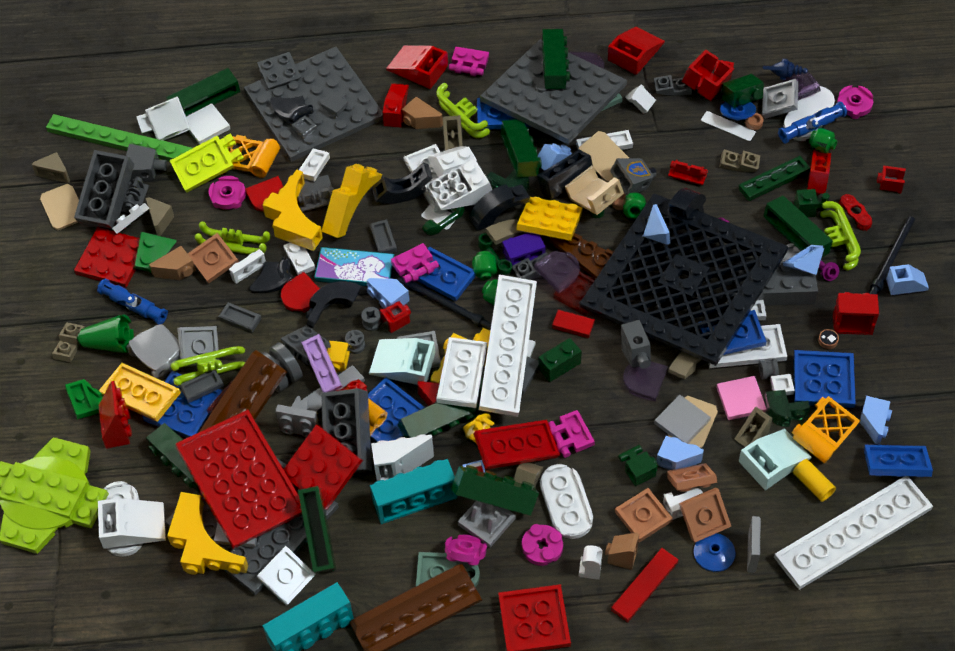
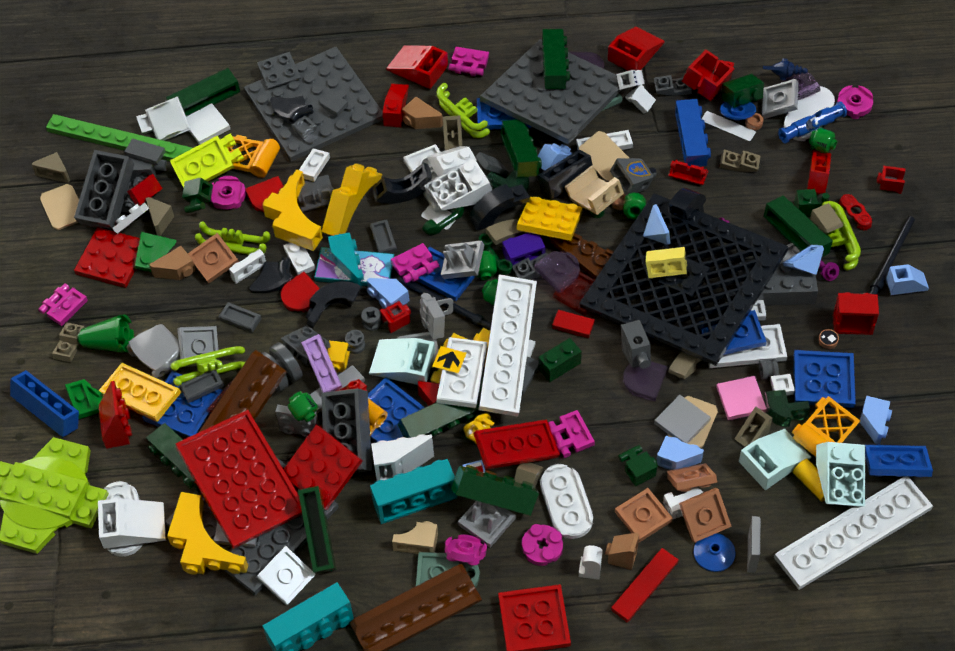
(44, 403): none -> blue brick
(66, 307): none -> dark pink plate
(131, 301): blue piece -> none
(144, 151): none -> dark grey tile
(146, 188): none -> red tile
(197, 193): none -> dark green brick
(302, 406): none -> green head
(344, 257): none -> teal slope
(419, 539): none -> tan arch
(432, 316): none -> light grey piece
(449, 359): none -> yellow sticker
(462, 259): none -> light grey plate
(491, 164): none -> dark grey tile
(633, 79): none -> white leg
(666, 262): none -> light yellow hinge
(691, 132): none -> blue brick
(774, 178): dark green plate -> none
(826, 218): none -> dark tan slope
(842, 473): none -> light aqua slope

